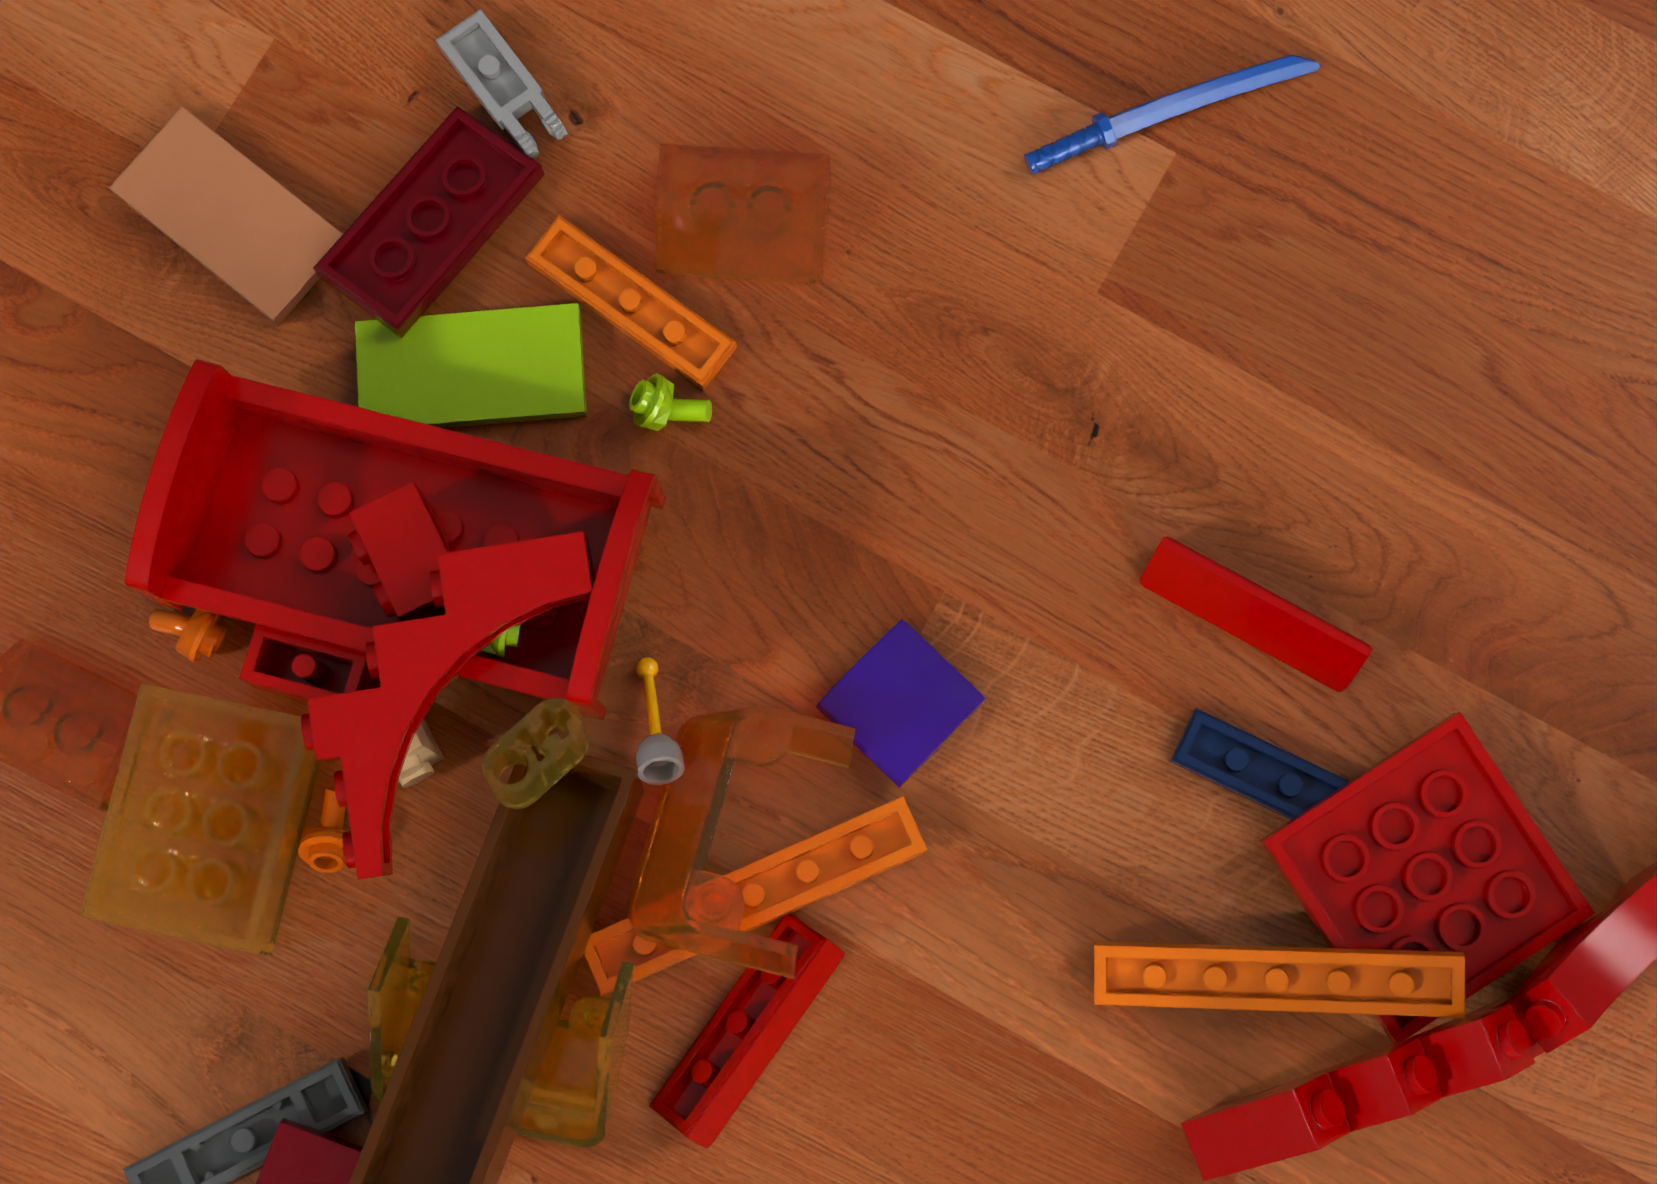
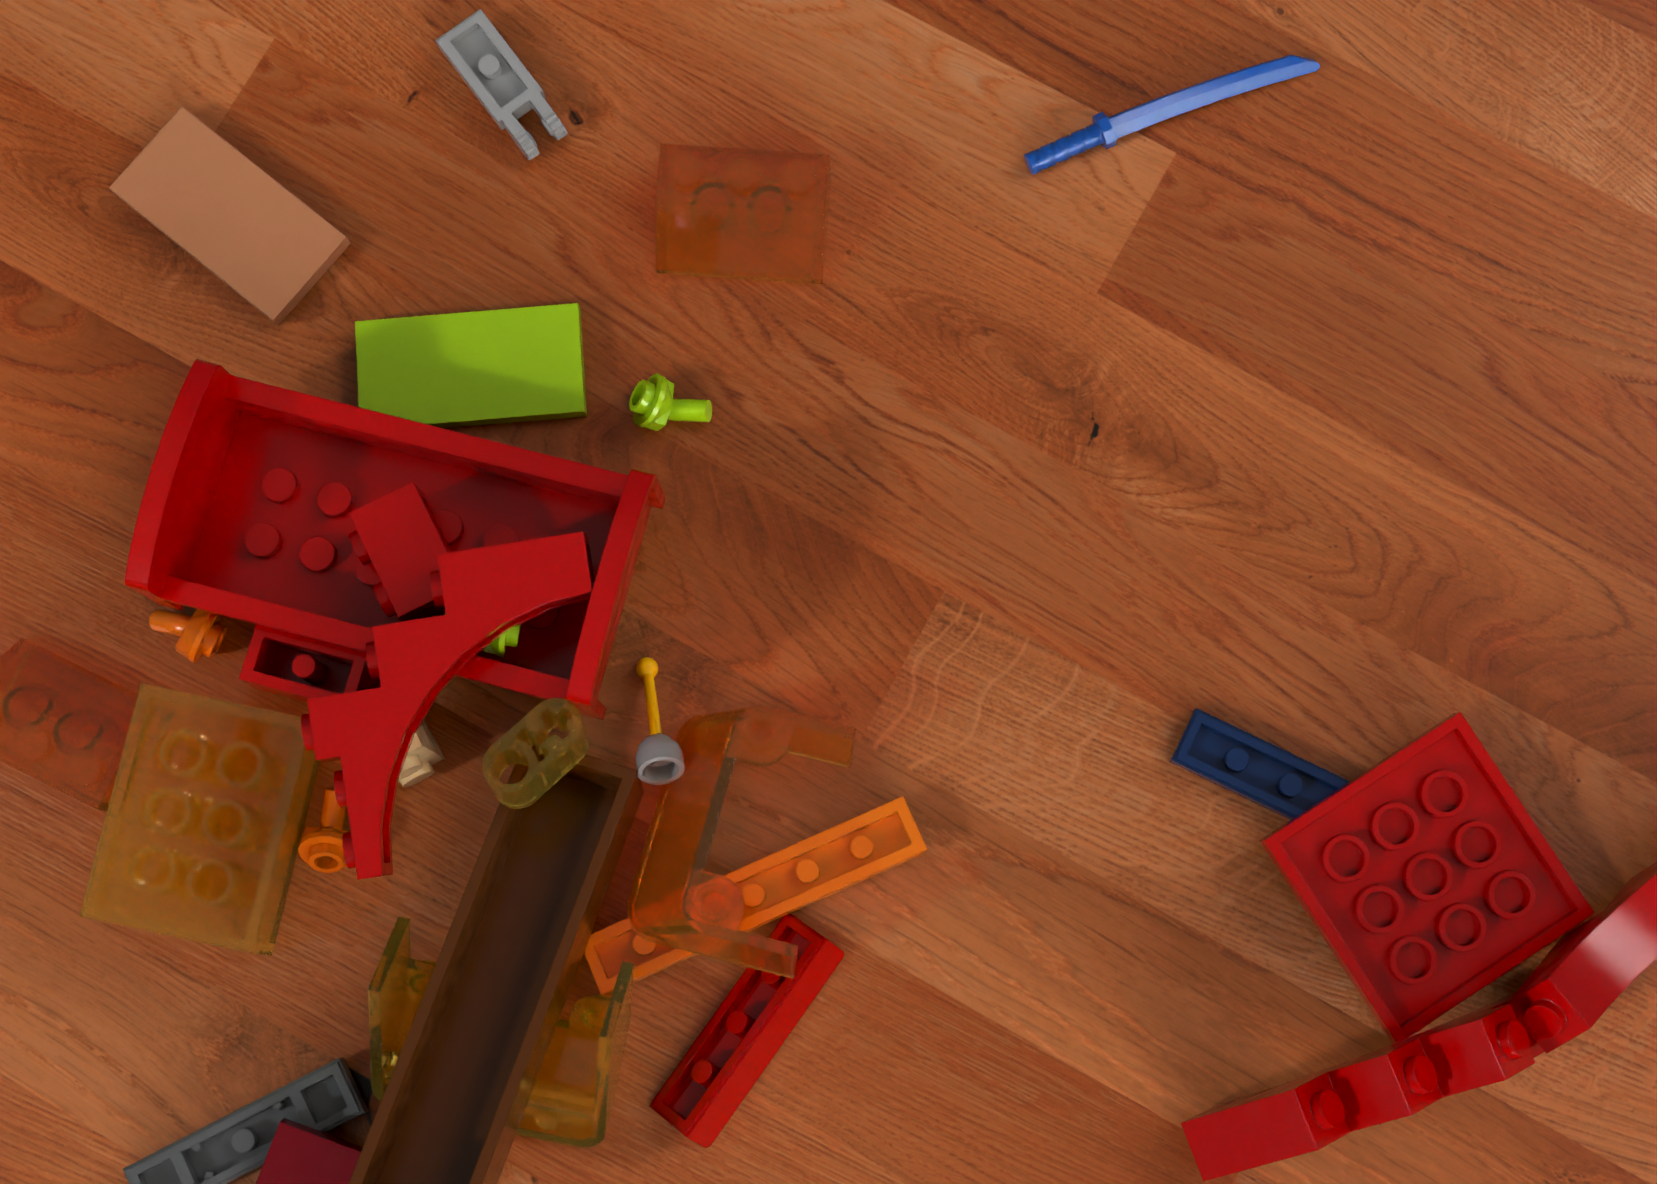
(429, 221): dark red tile -> none
(631, 302): orange tile -> none
(901, 702): dark purple slope -> none
(1254, 614): red slope -> none
(1280, 978): orange plate -> none

